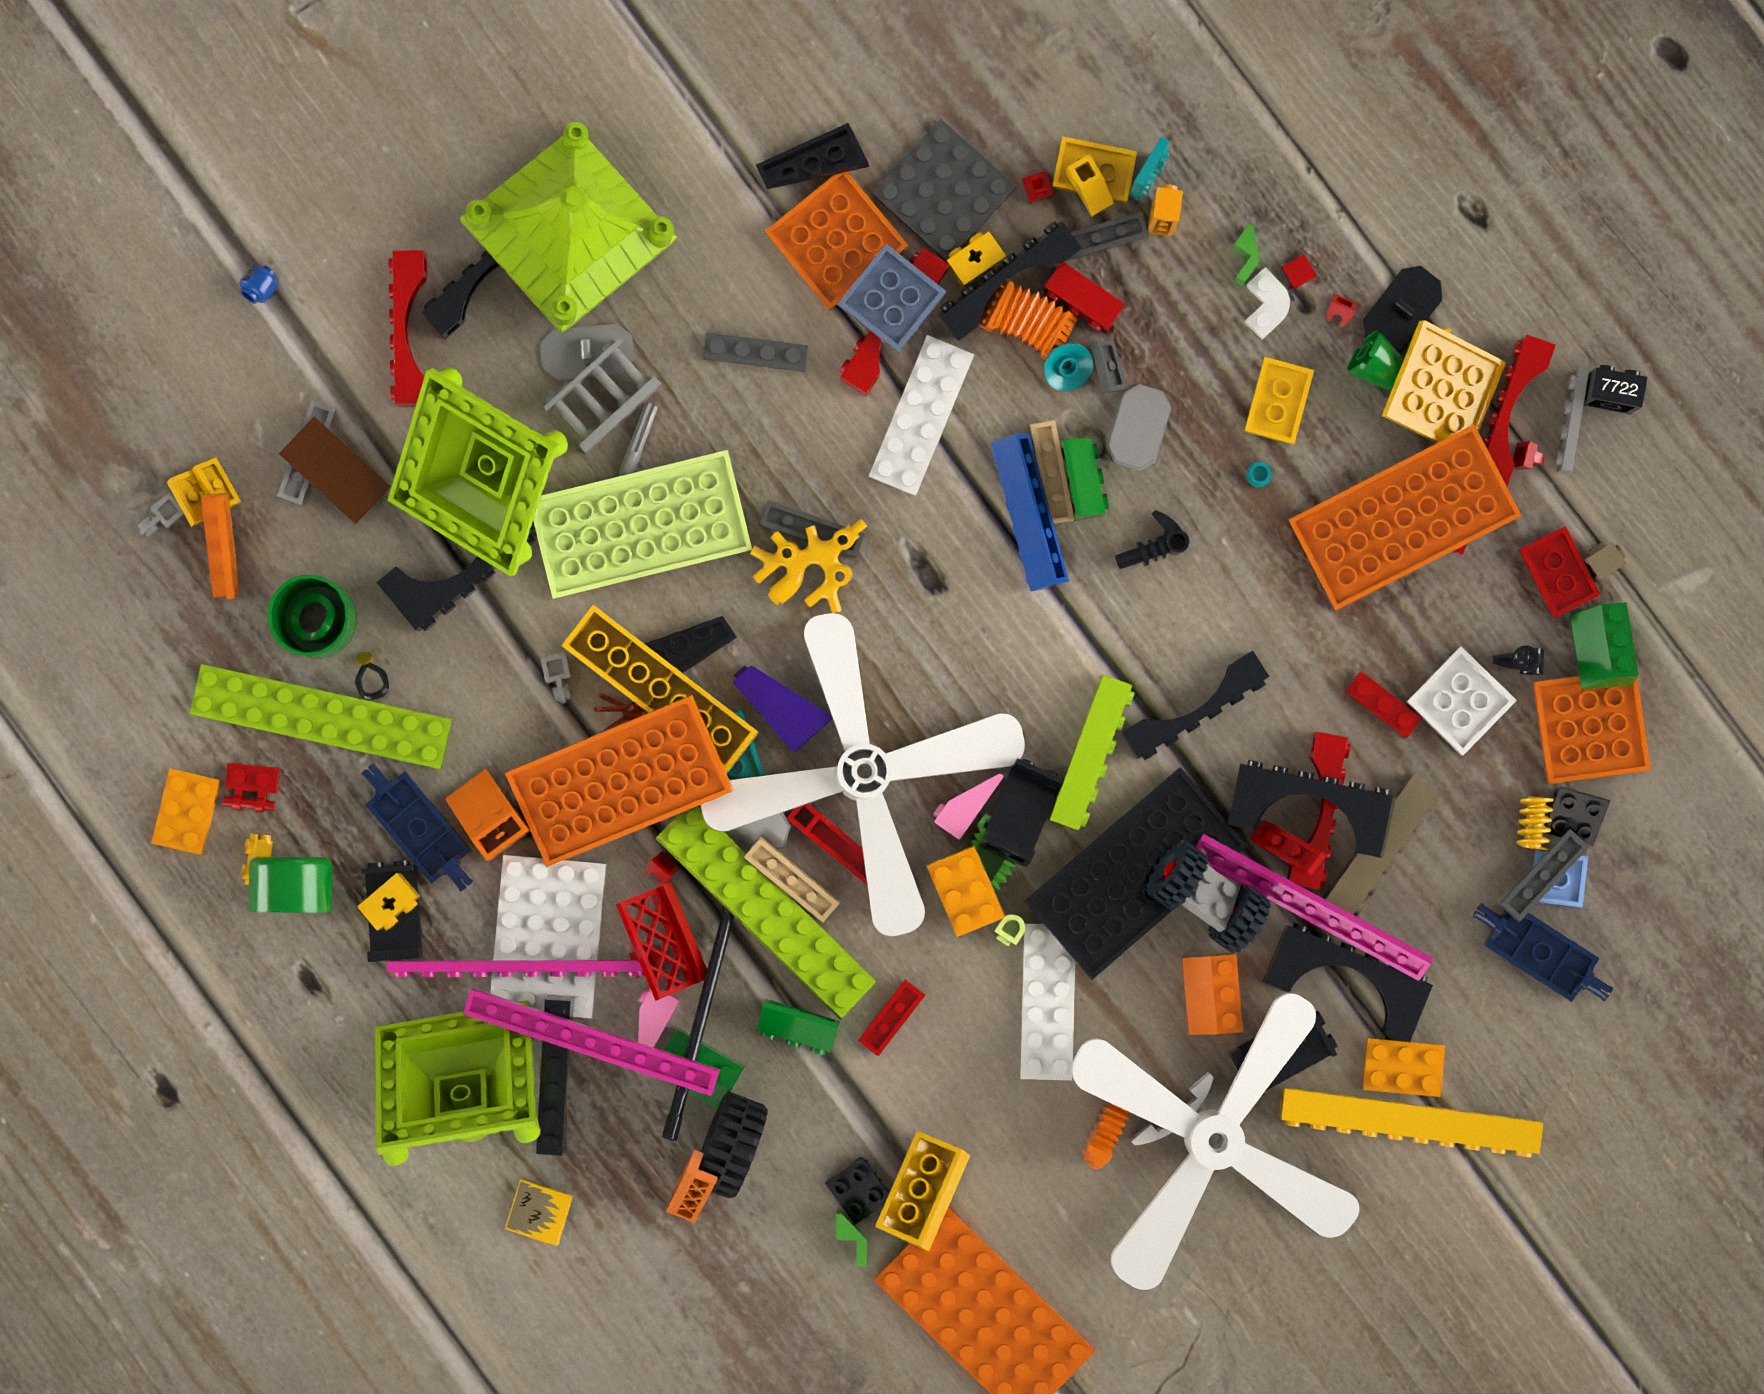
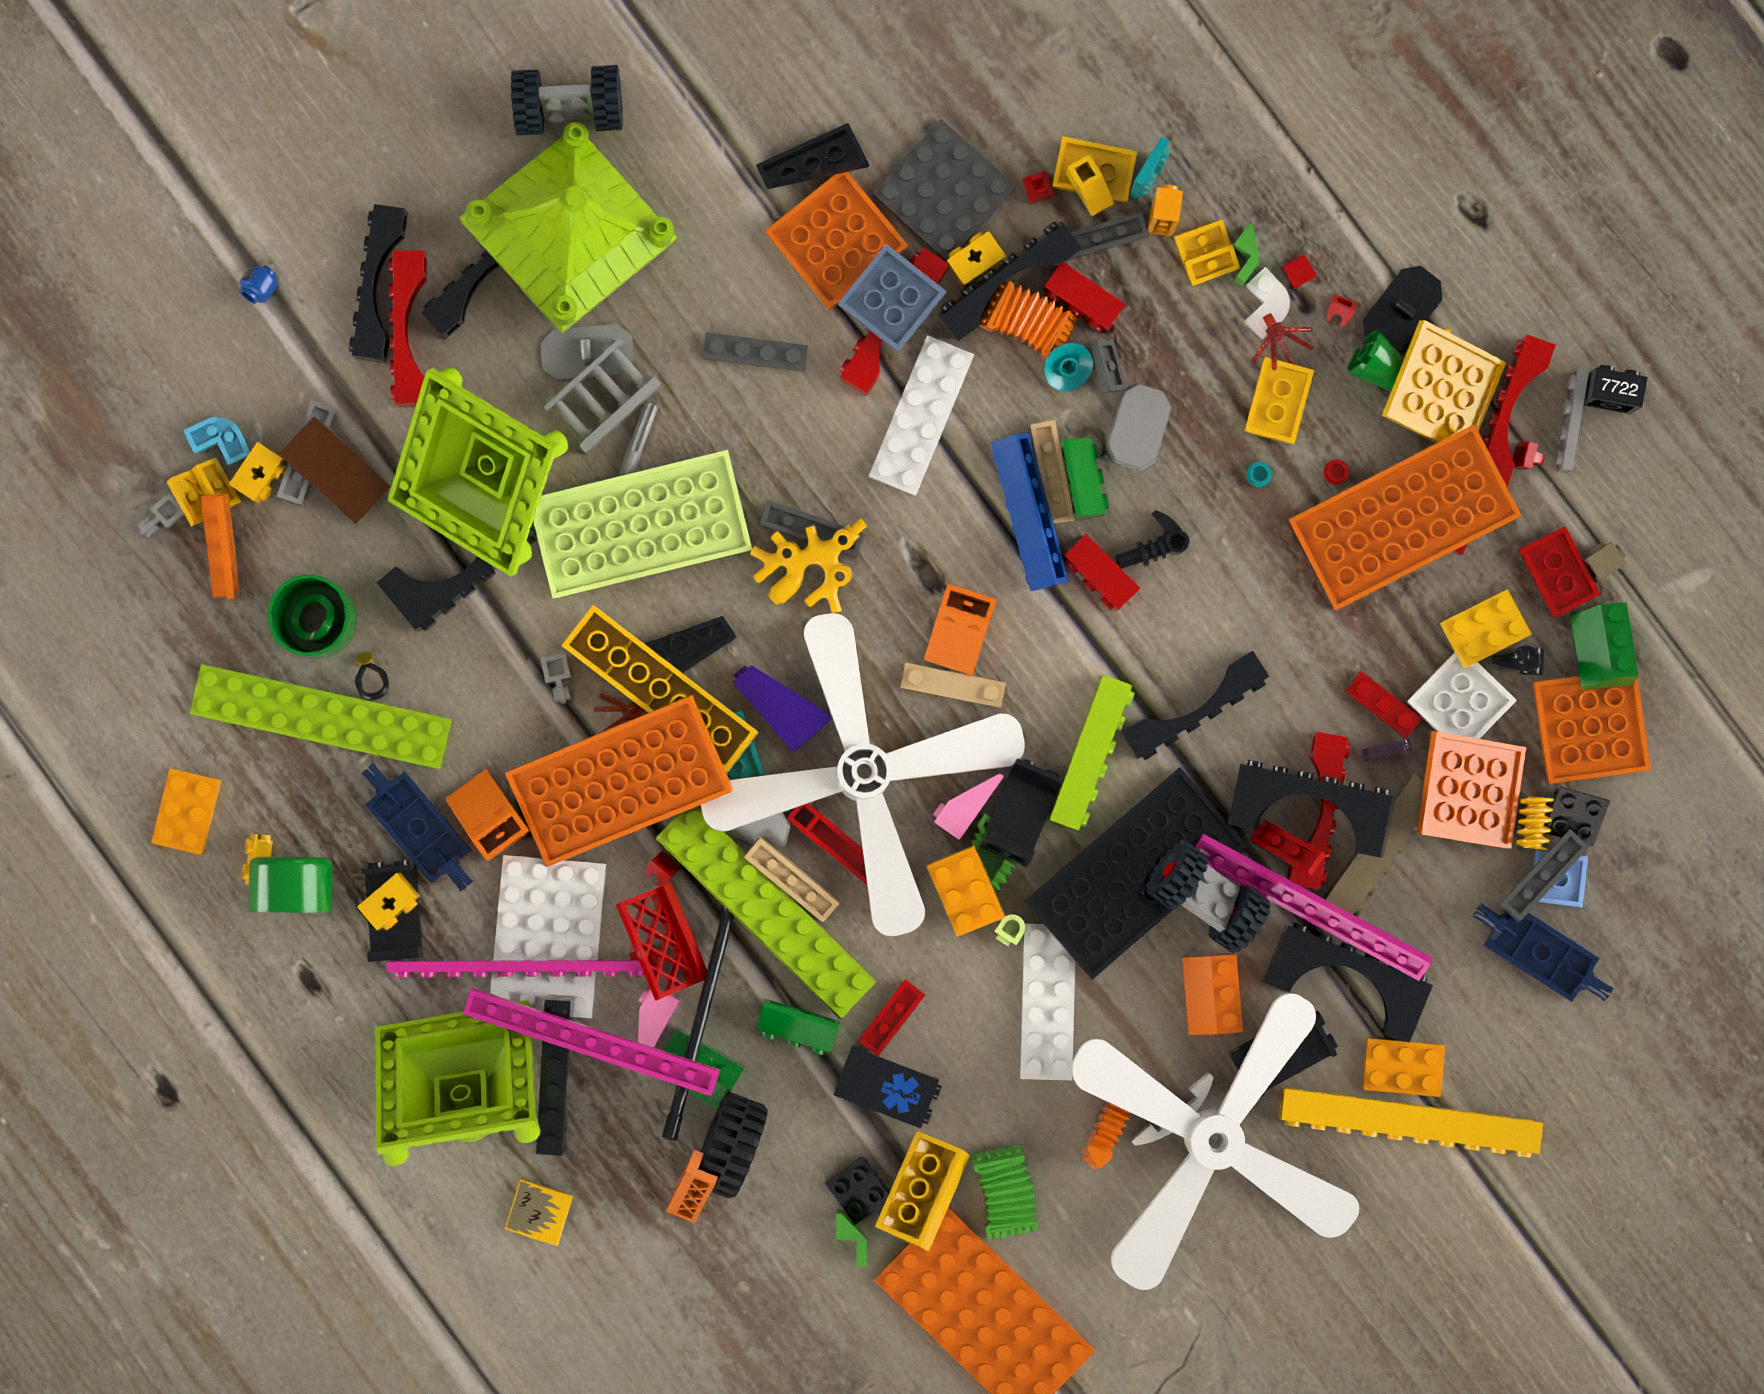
(220, 432): none -> medium azure plate
(249, 483): none -> yellow brick
(251, 778): red plate -> none
(386, 232): none -> black arch
(557, 103): none -> black plate
(887, 1087): none -> black panel
(953, 685): none -> tan plate
(960, 629): none -> orange slope
(1007, 1192): none -> bright green piece
(1100, 573): none -> red brick
(1206, 252): none -> yellow slope
(1275, 333): none -> clear red plant
(1336, 472): none -> red plate
(1386, 750): none -> clear purple beam
(1471, 790): none -> plate
(1485, 629): none -> yellow plate

